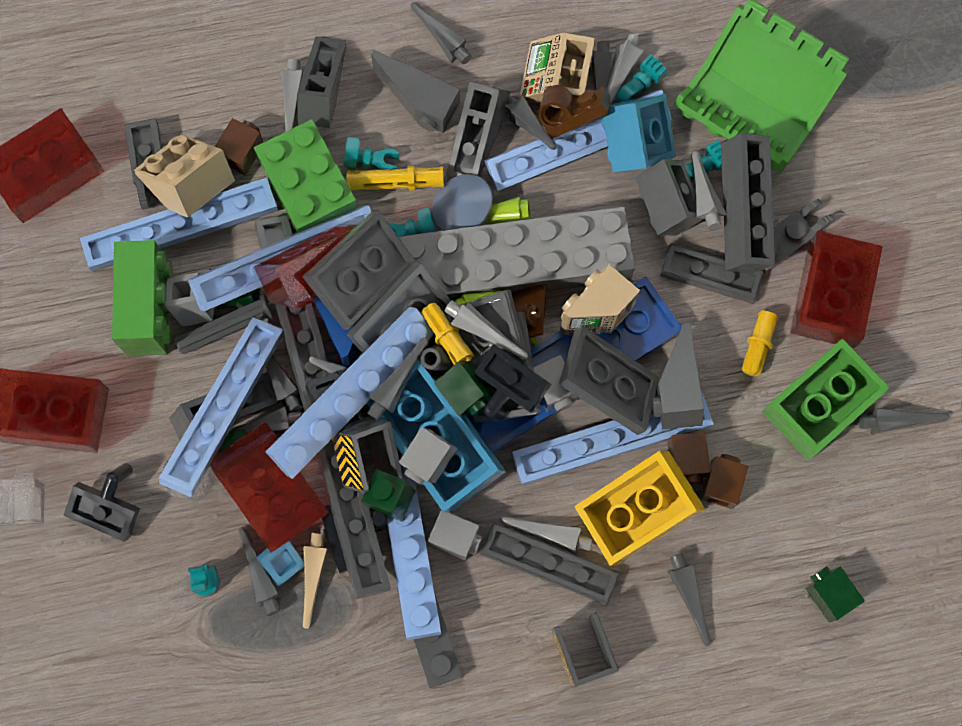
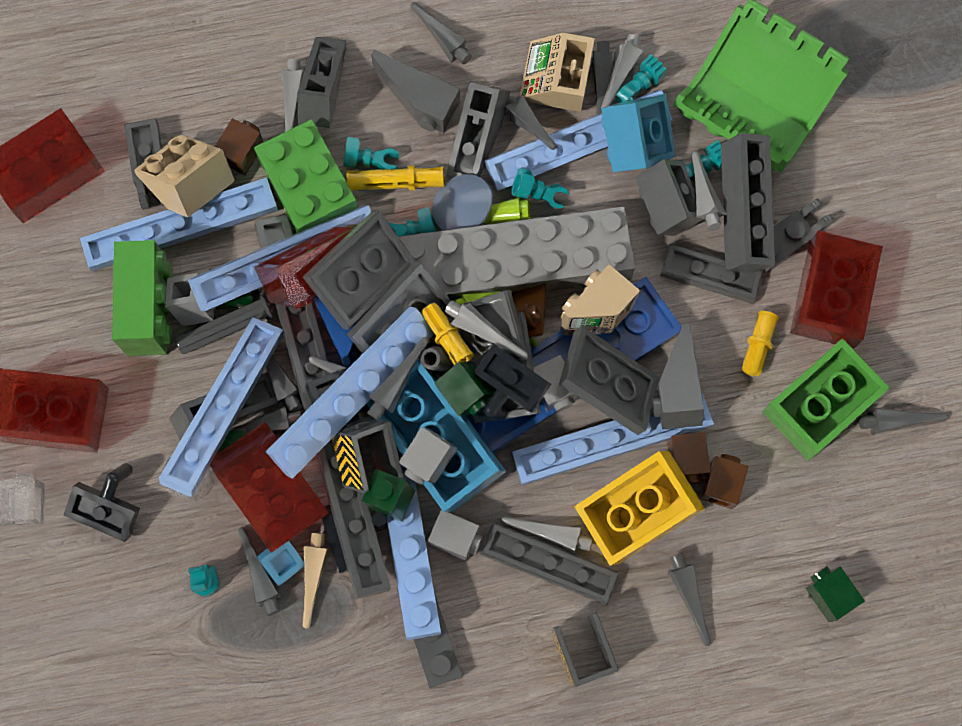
(524, 186): none -> teal piece
(572, 111): reddish brown plate -> none

